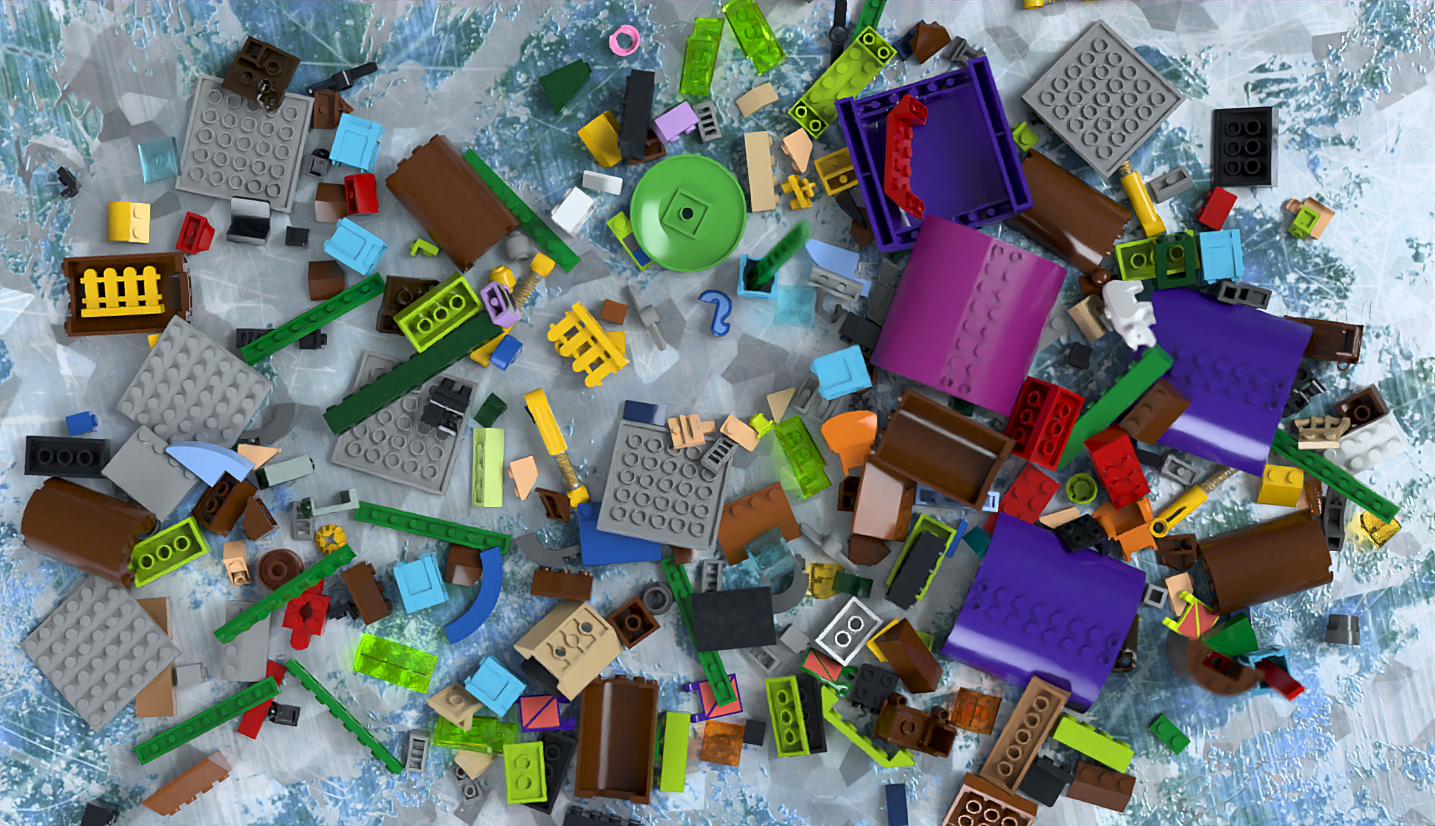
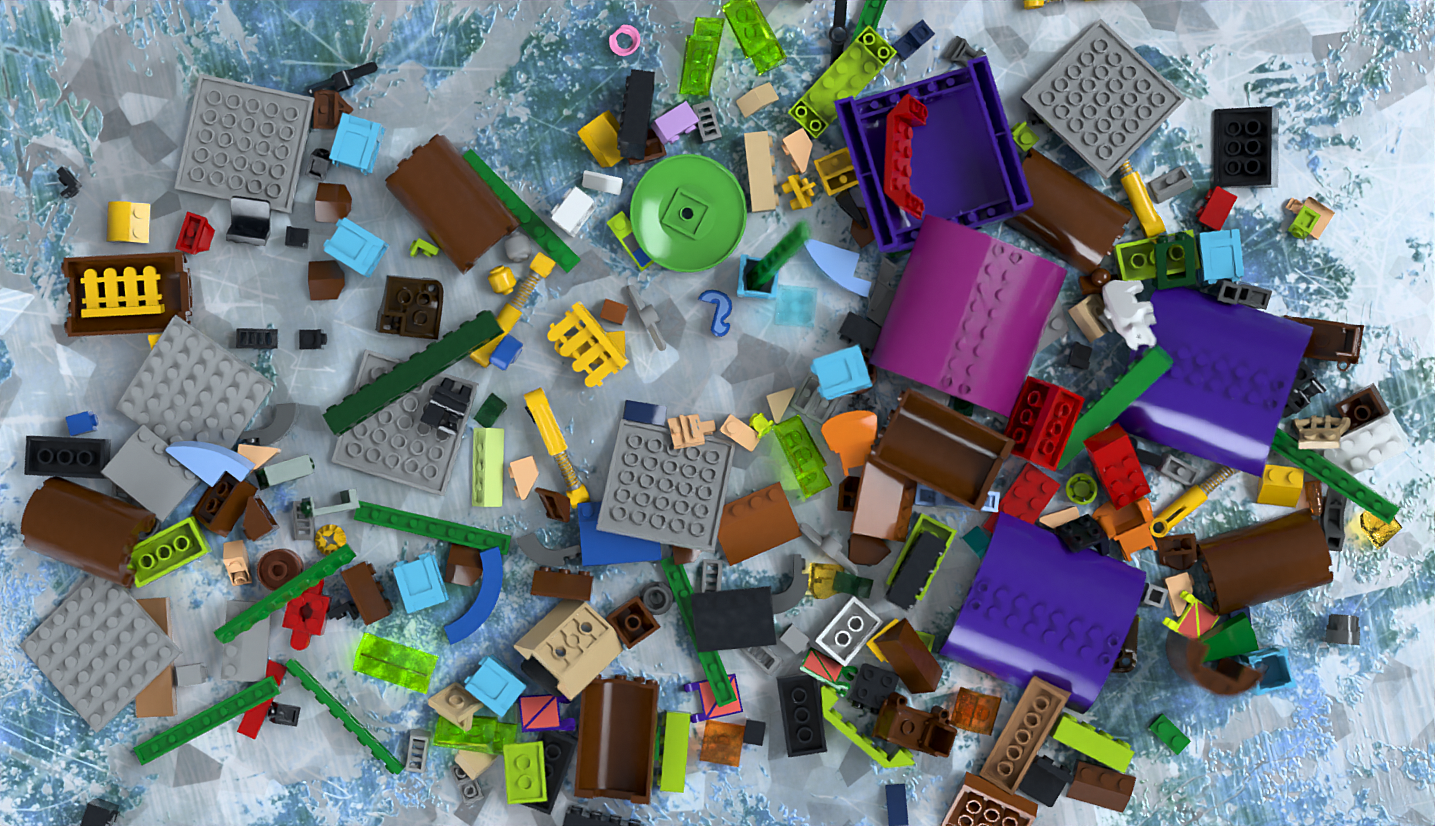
(160, 159): clear light blue plate -> none
(189, 784): dark orange slope -> none
(261, 73): dark brown slope -> none
(313, 319): green plate -> none
(361, 194): red brick -> none
(438, 312): lime brick -> none
(500, 304): lavender brick -> none
(565, 84): dark green slope -> none
(710, 464): light grey slope -> none
(772, 556): clear light blue brick -> none
(786, 716): lime slope -> none
(820, 296): dark grey helmet -> none
(835, 284): light grey hinge -> none
(928, 40): reddish brown slope -> none
(961, 528): blue tile -> none
(1155, 412): reddish brown slope -> none
(1207, 661): dark red bracket -> none
(1279, 679): red tile -> none

